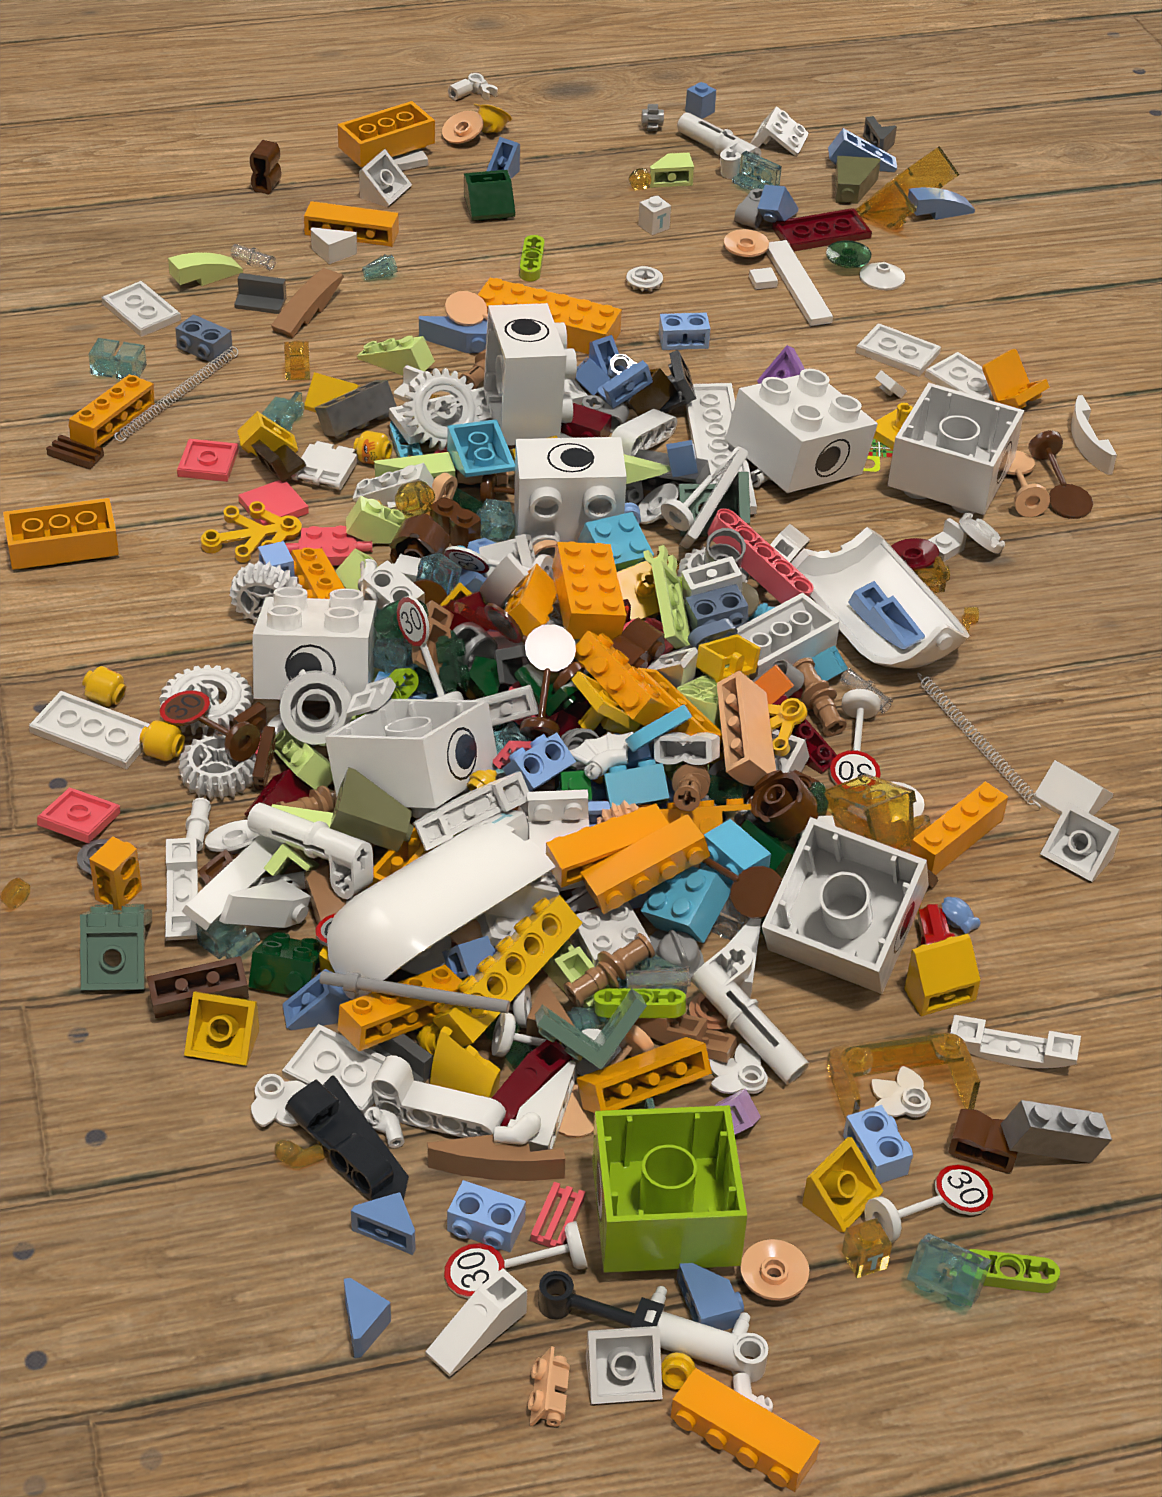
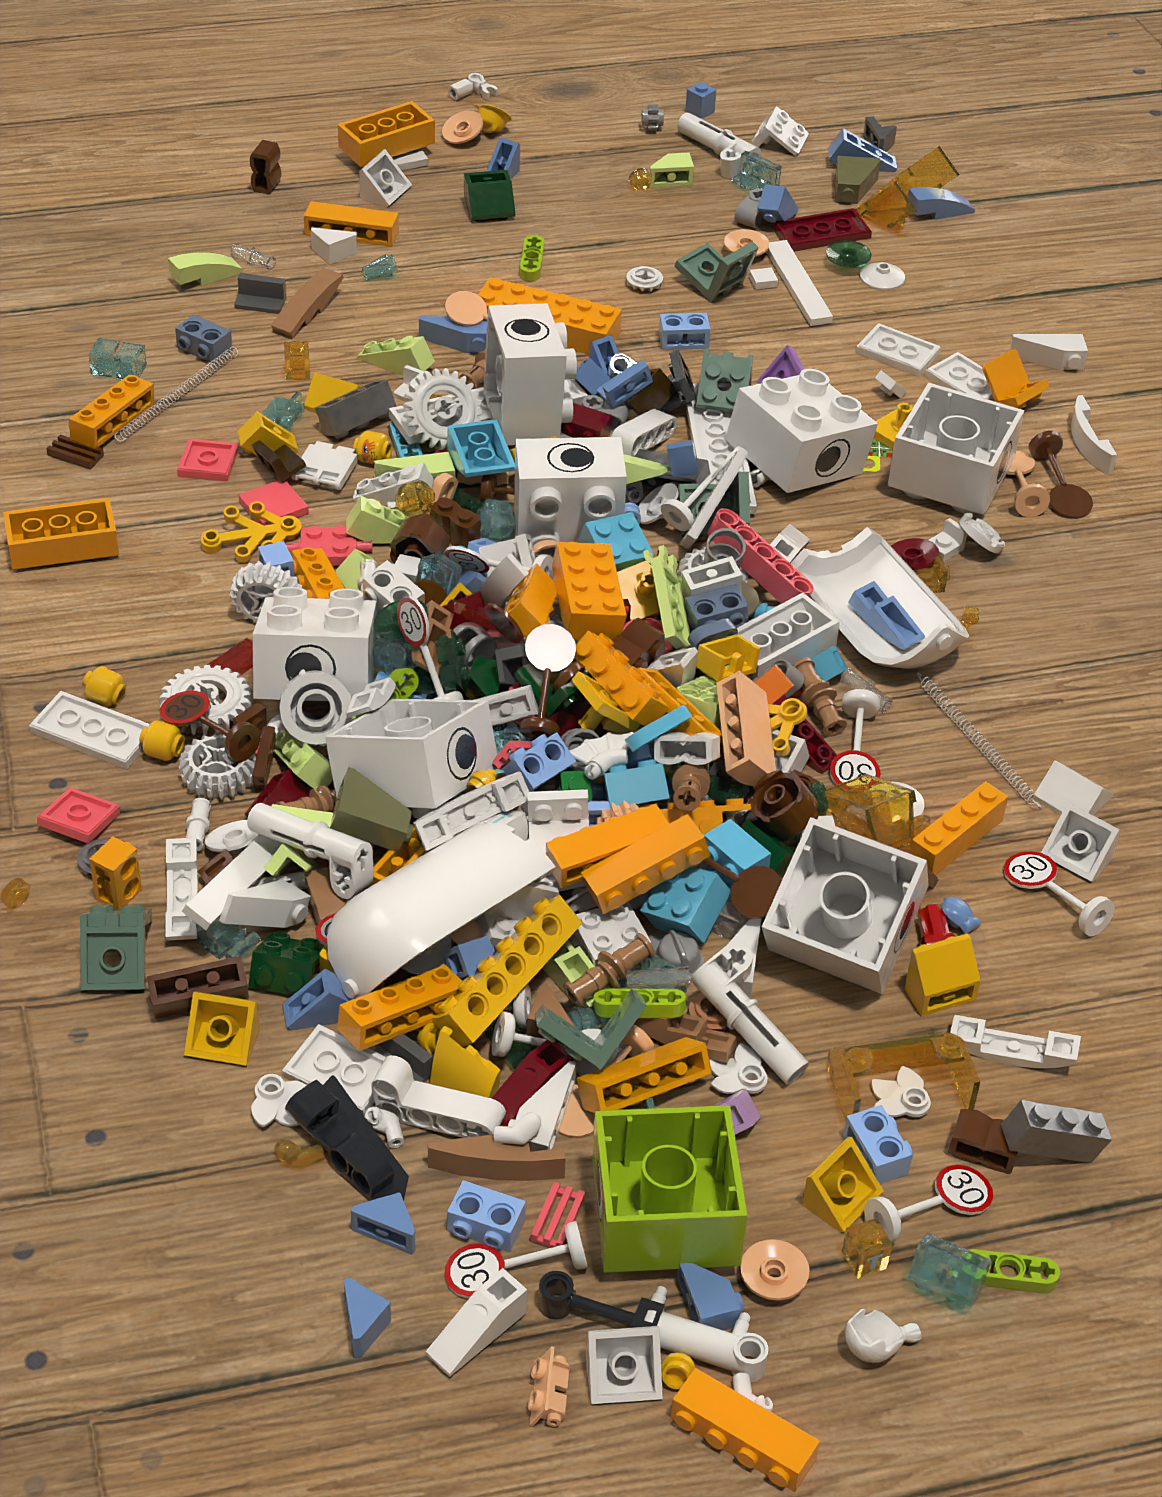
(141, 308): white tile -> none
(237, 658): none -> clear red tile
(354, 982): light grey bar -> none
(654, 215): white brick -> none
(724, 271): none -> sand green bracket
(726, 370): none -> sand green bracket
(876, 1336): none -> white hair
(1038, 870): none -> white piece
(1052, 350): none -> white slope

